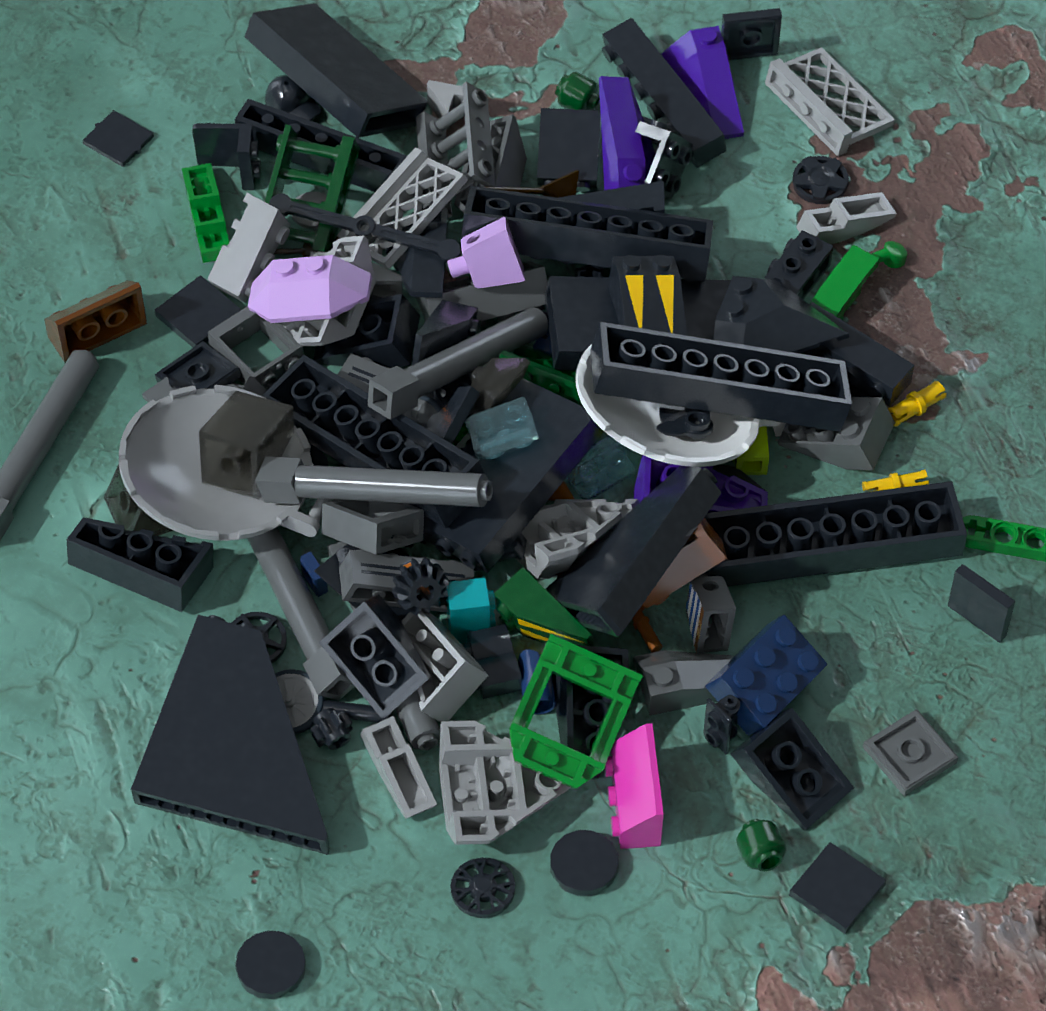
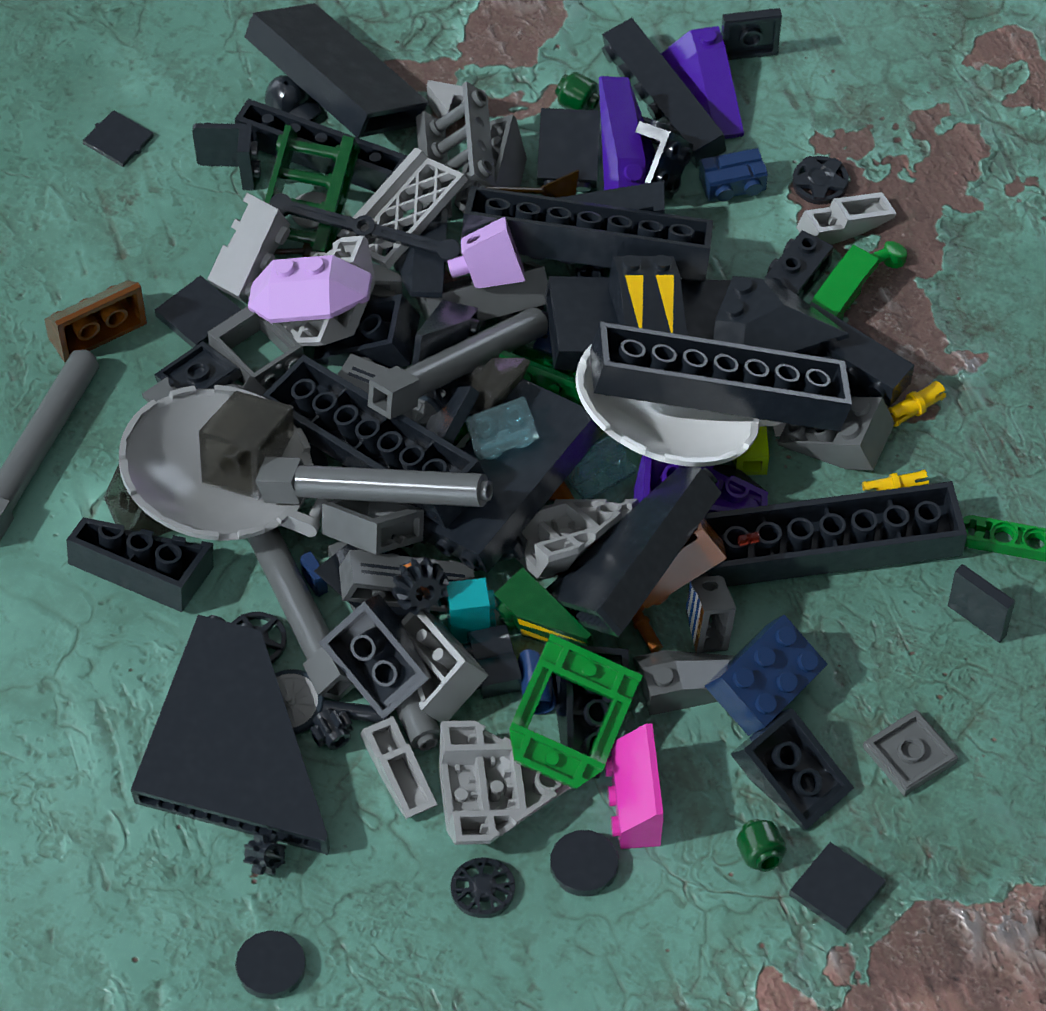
(205, 210): green slope -> none
(264, 854): none -> black gear
(685, 422): black plate -> none
(721, 722): black hinge -> none
(733, 175): none -> dark blue brick
(752, 537): none -> clear red piece
(814, 108): light grey fence -> none

